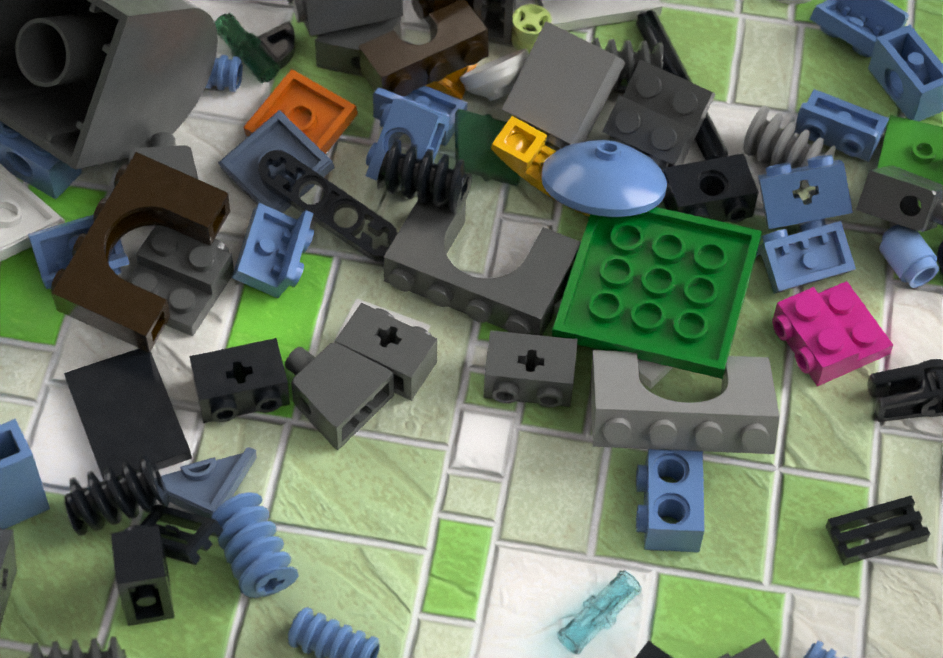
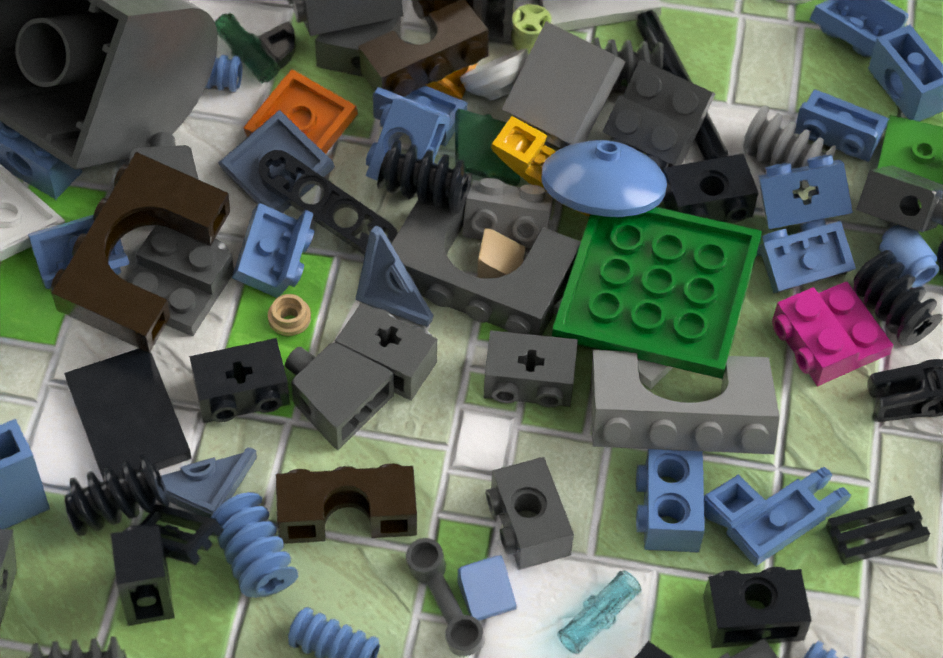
(289, 305): none -> tan plate
(381, 493): none -> dark brown arch
(387, 283): none -> sand blue tile
(428, 566): none -> dark grey bar
(486, 588): none -> medium blue slope
(498, 255): none -> tan slope
(507, 210): none -> light grey bracket
(530, 488): none -> dark grey brick
(733, 503): none -> medium blue slope
(738, 624): none -> black brick
(787, 517): none -> medium blue hinge
(894, 300): none -> black piece

